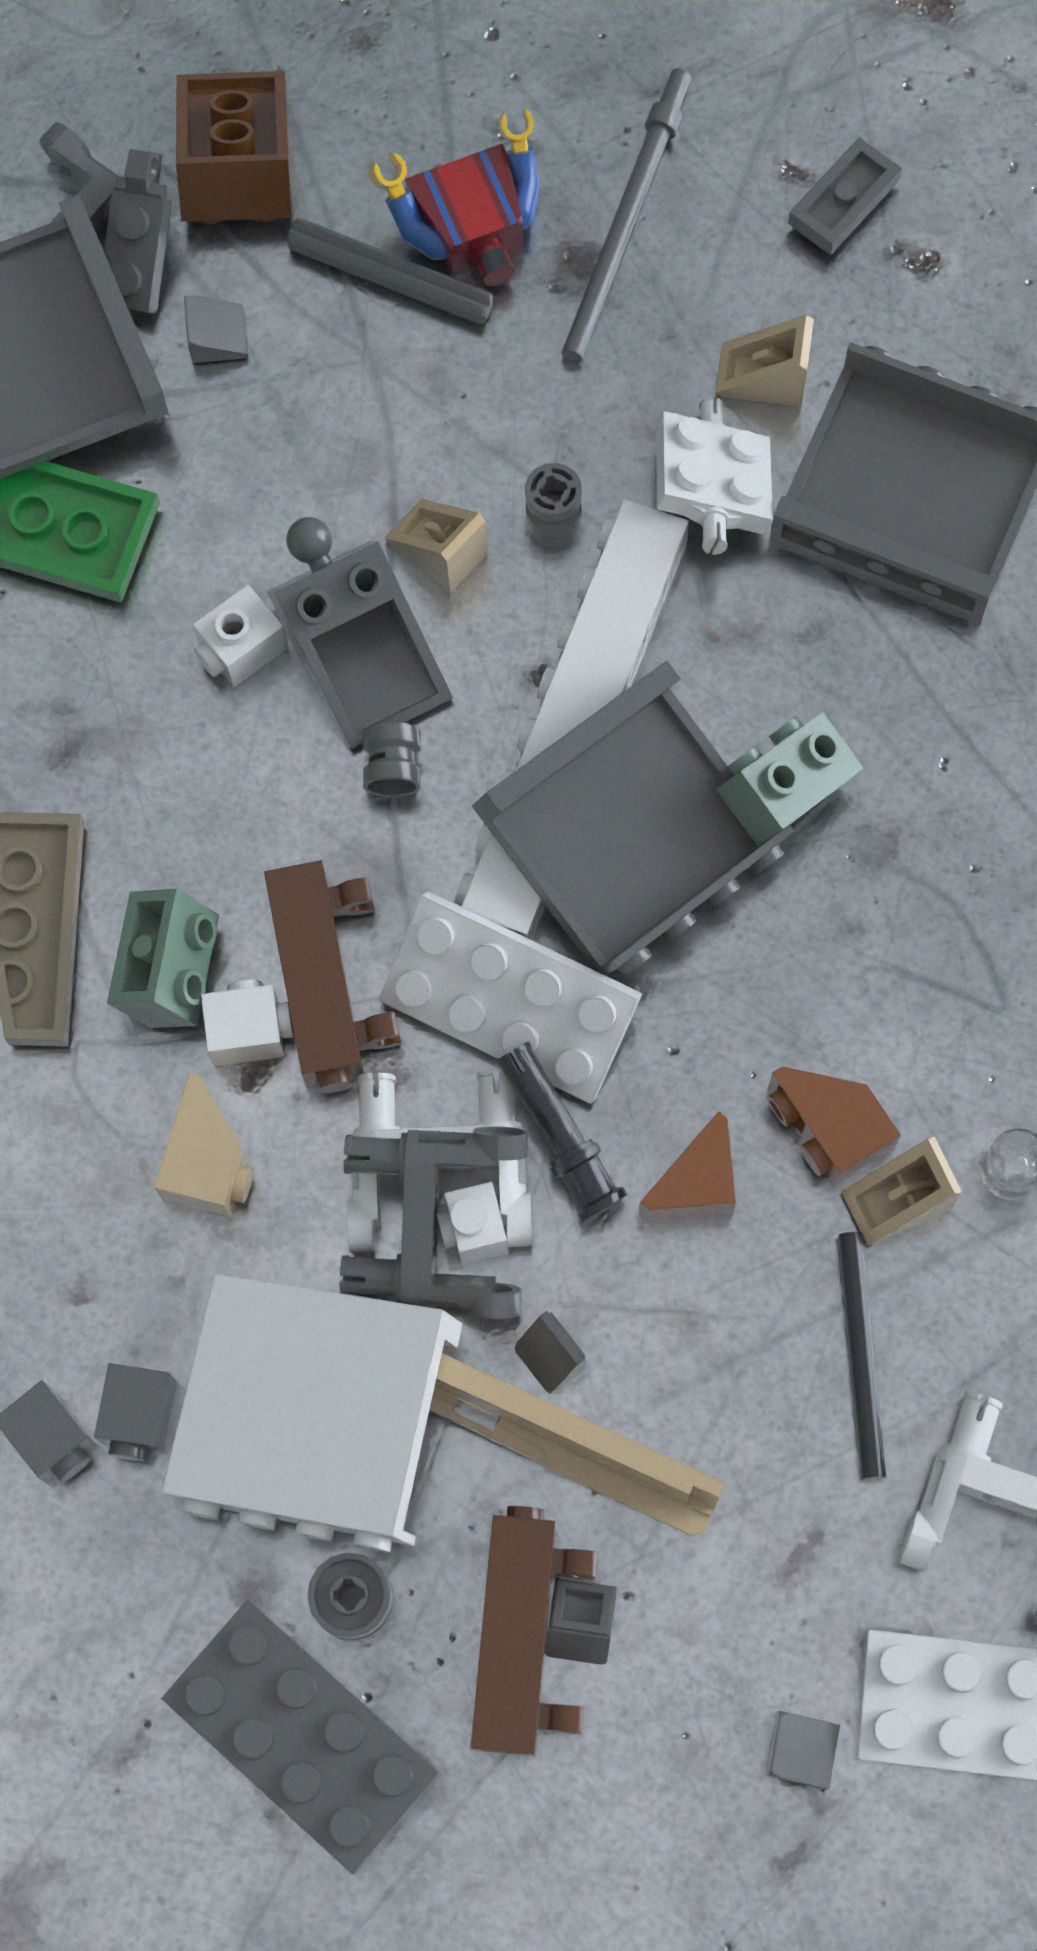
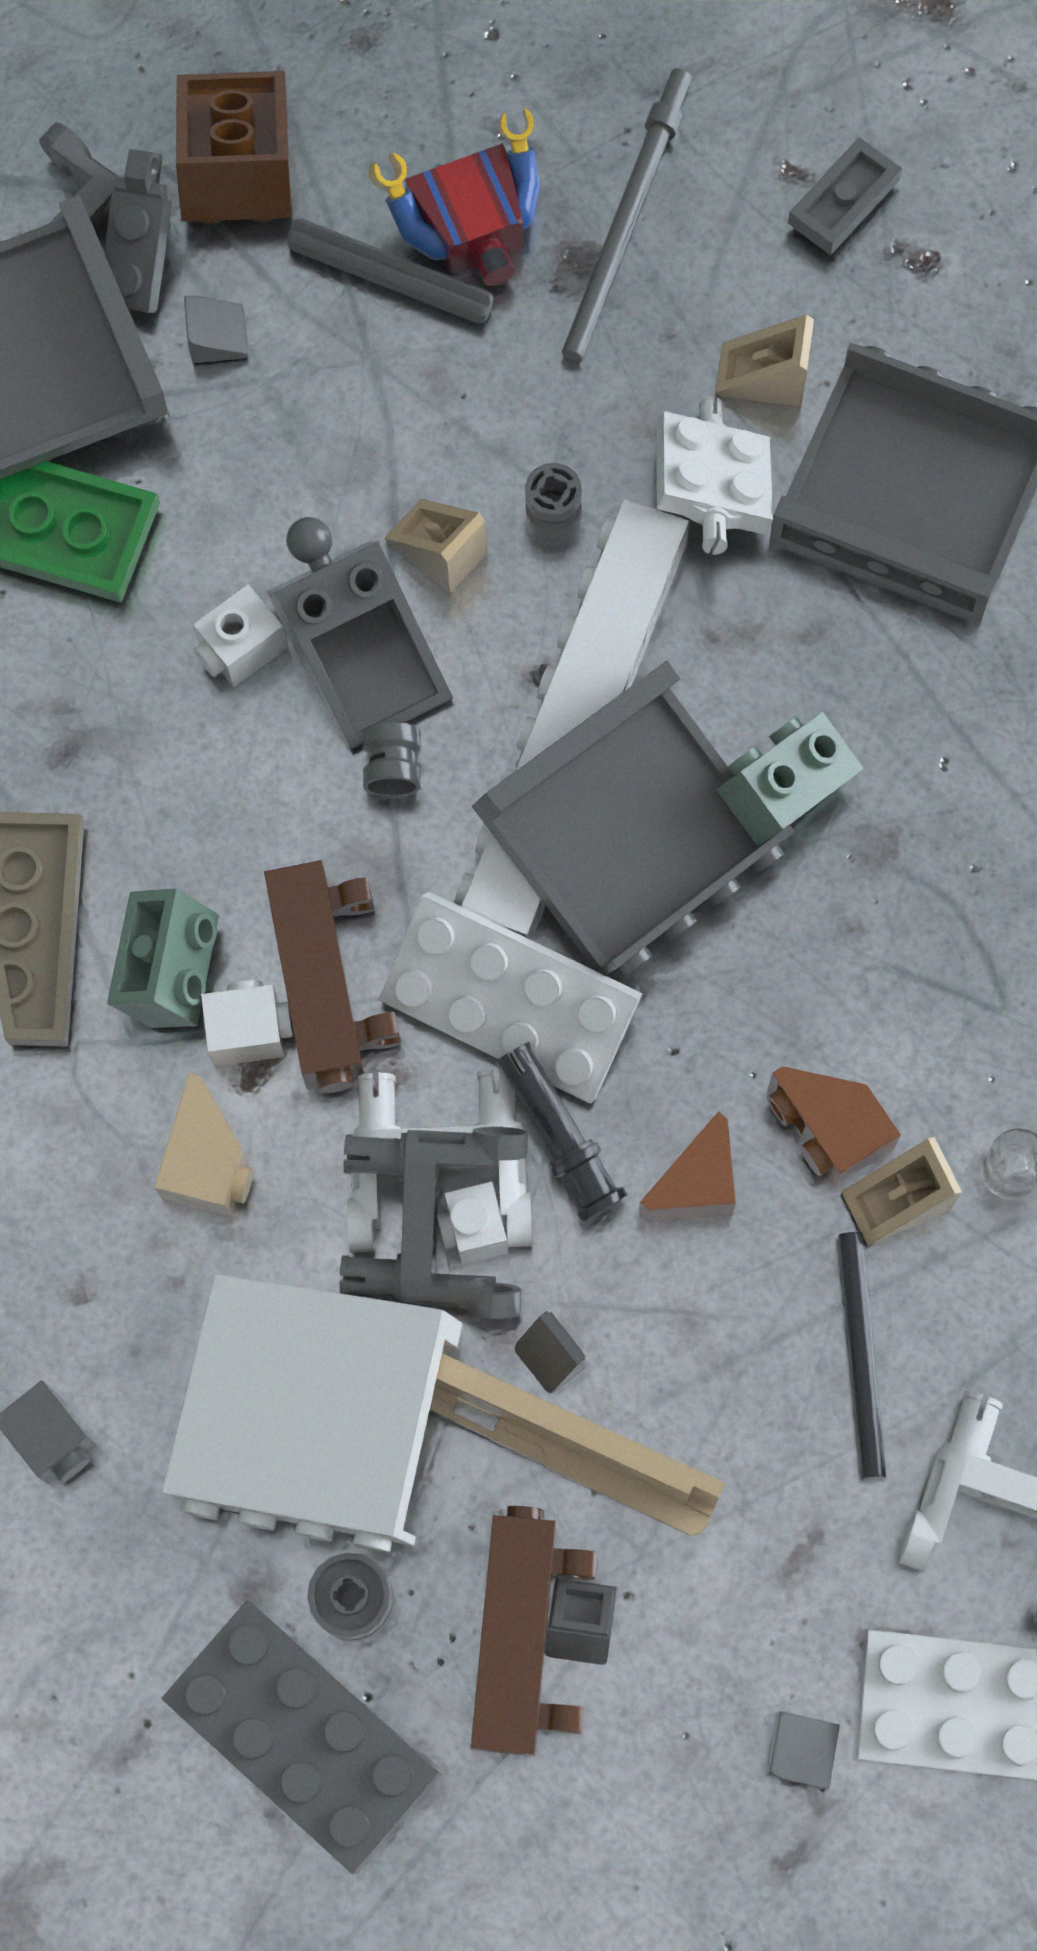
(135, 1411): dark grey brick -> none

